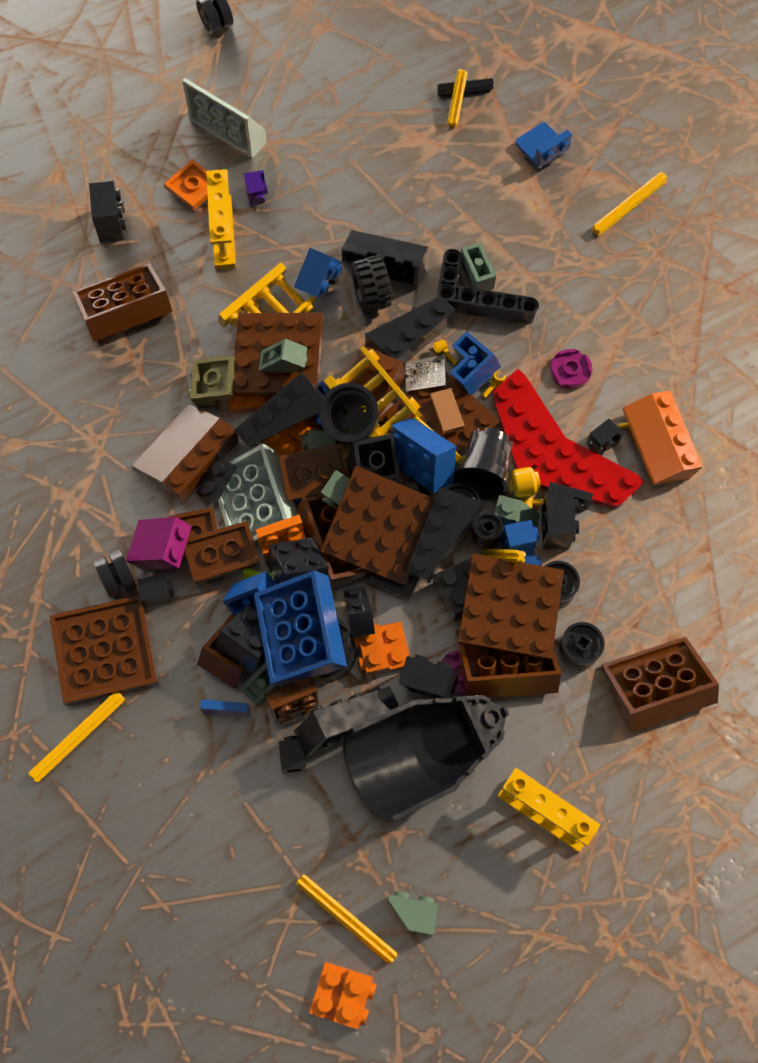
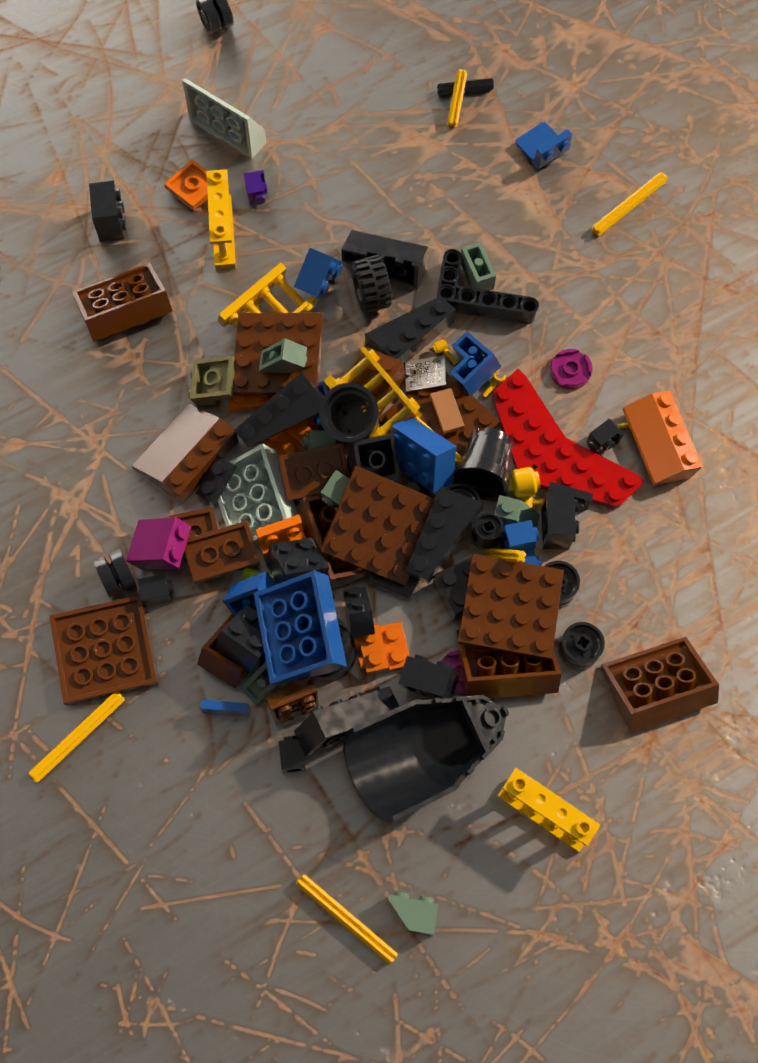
(343, 996): orange plate -> none

